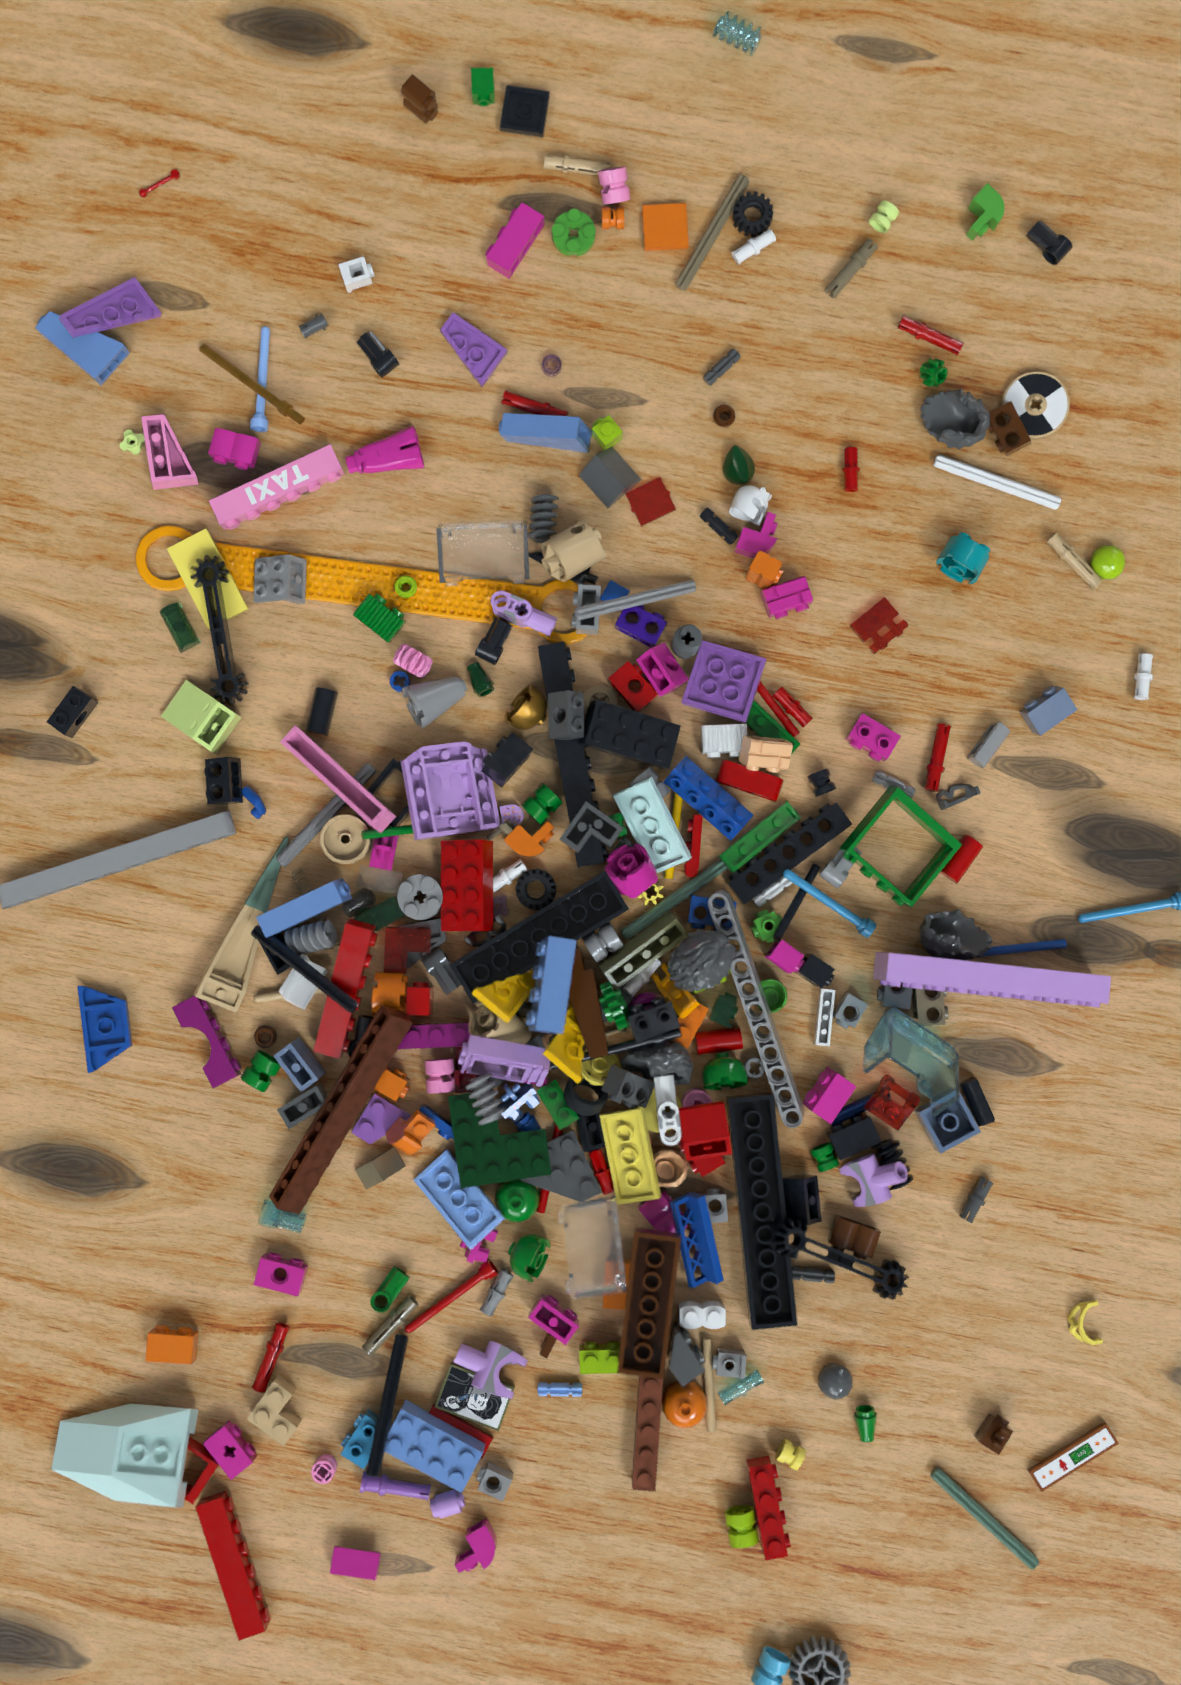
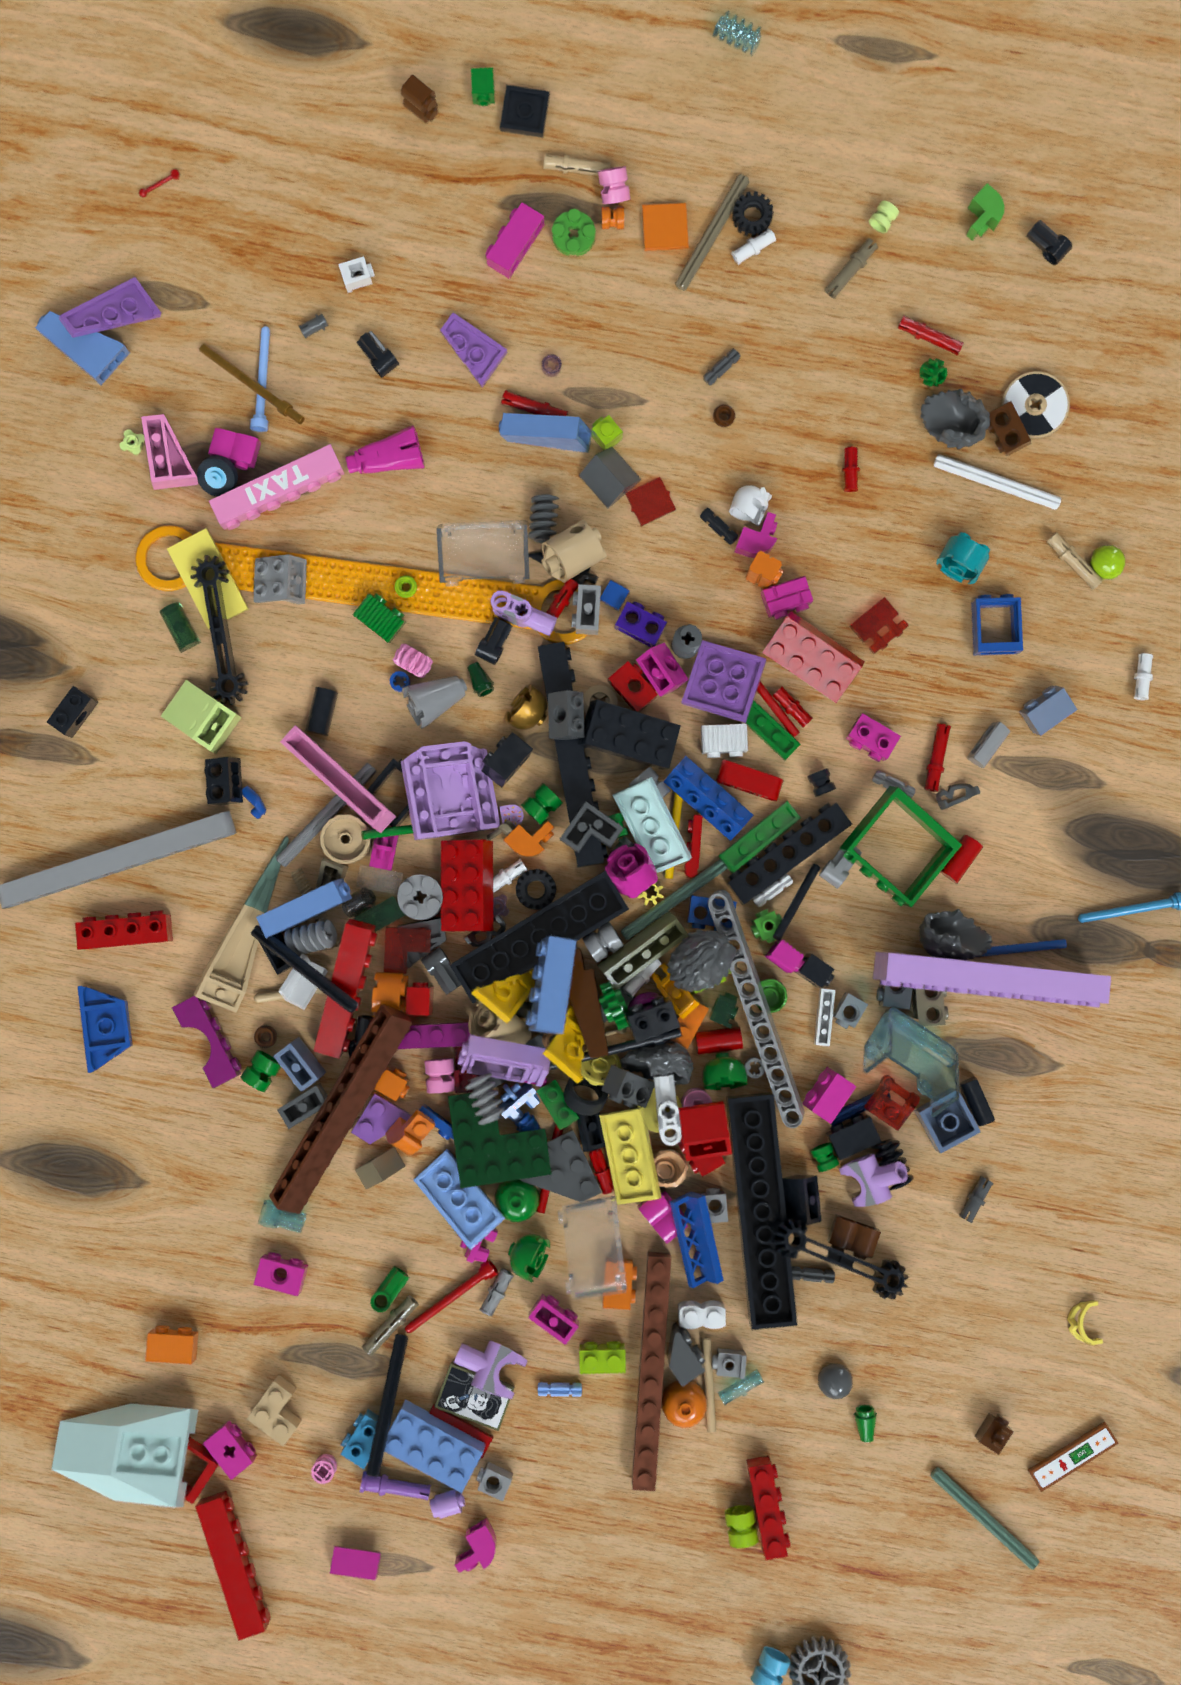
(124, 931): none -> red brick
(217, 475): none -> black wheel
(274, 1348): red pin -> none
(330, 872): none -> dark tan slope
(547, 1345): reddish brown tile -> none
(568, 588): none -> red pin
(634, 600): light grey axle -> none
(649, 1303): reddish brown brick -> none
(738, 466): dark green piece -> none
(765, 753): light nougat brick -> none
(790, 1454): light yellow wheel -> none
(813, 657): none -> brick
(864, 926): dark azure piece -> none
(998, 648): none -> blue window

